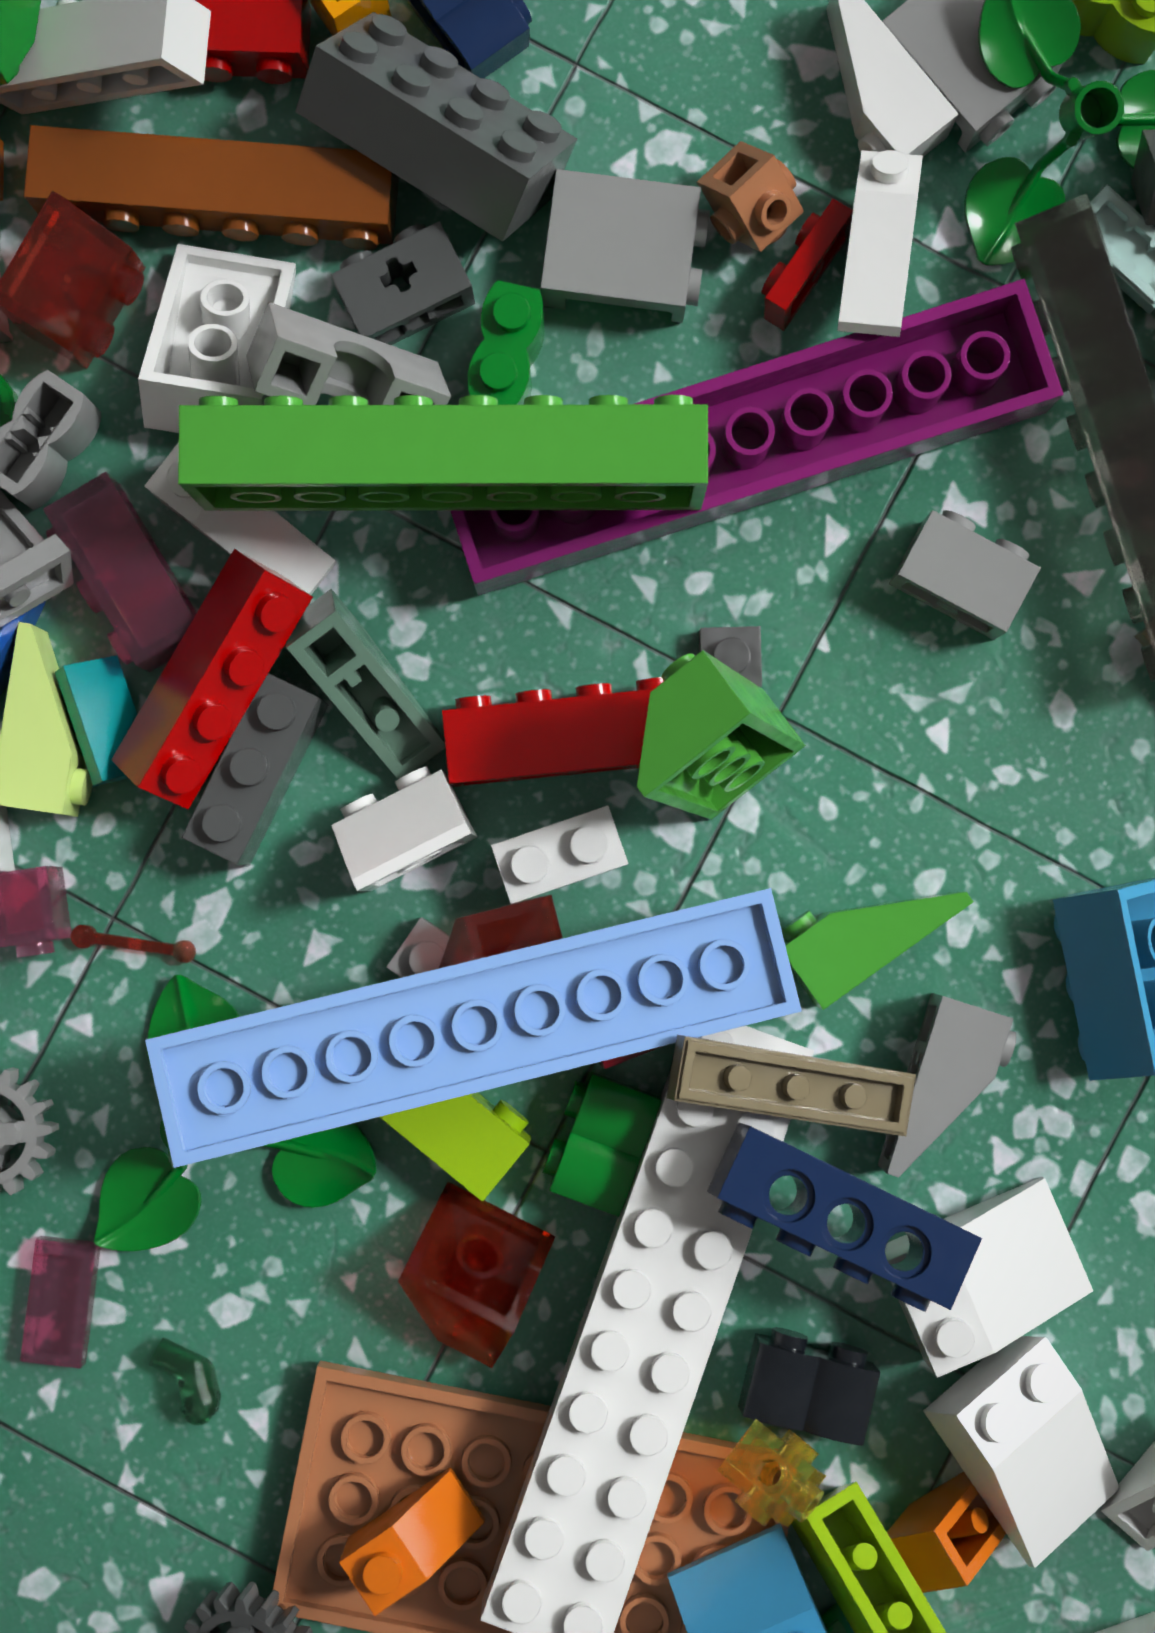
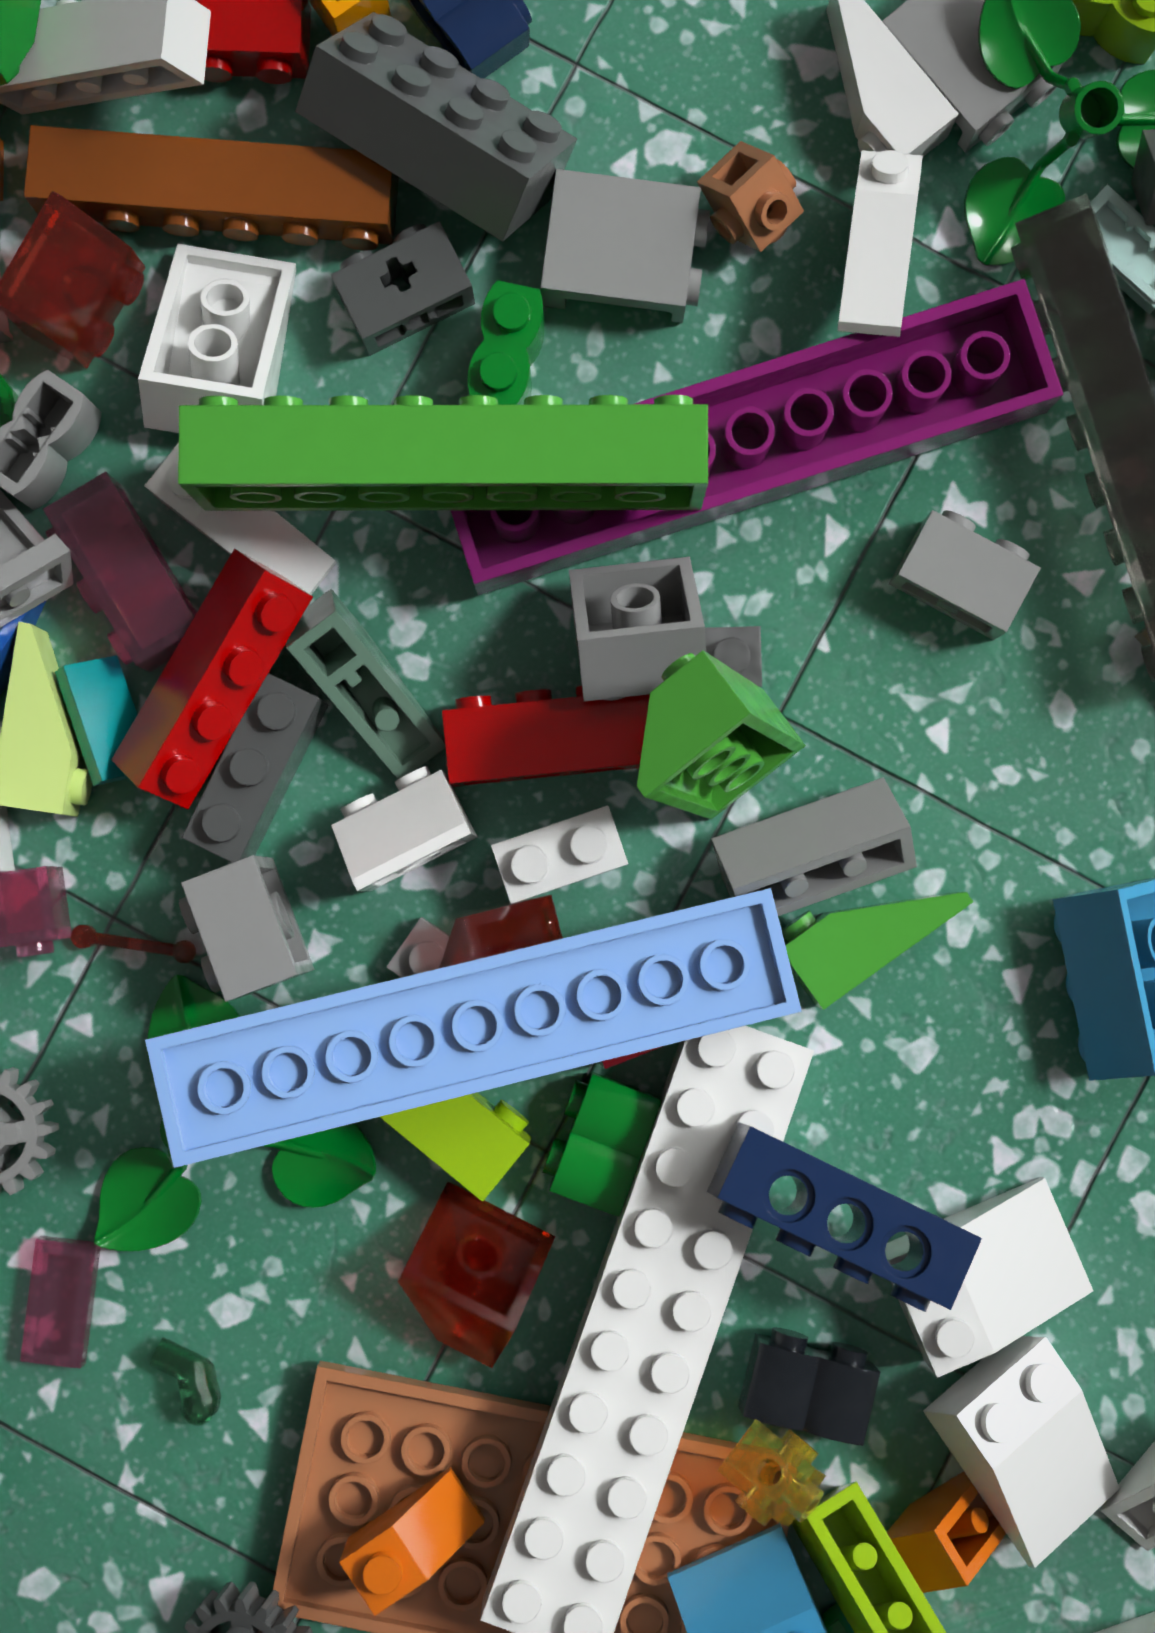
(245, 927): none -> light grey brick
(312, 358): light grey arch -> none
(634, 624): none -> light grey brick
(790, 1085): dark tan tile -> none
(818, 245): red plate -> none
(819, 848): none -> light grey brick
(952, 1064): light grey slope -> none

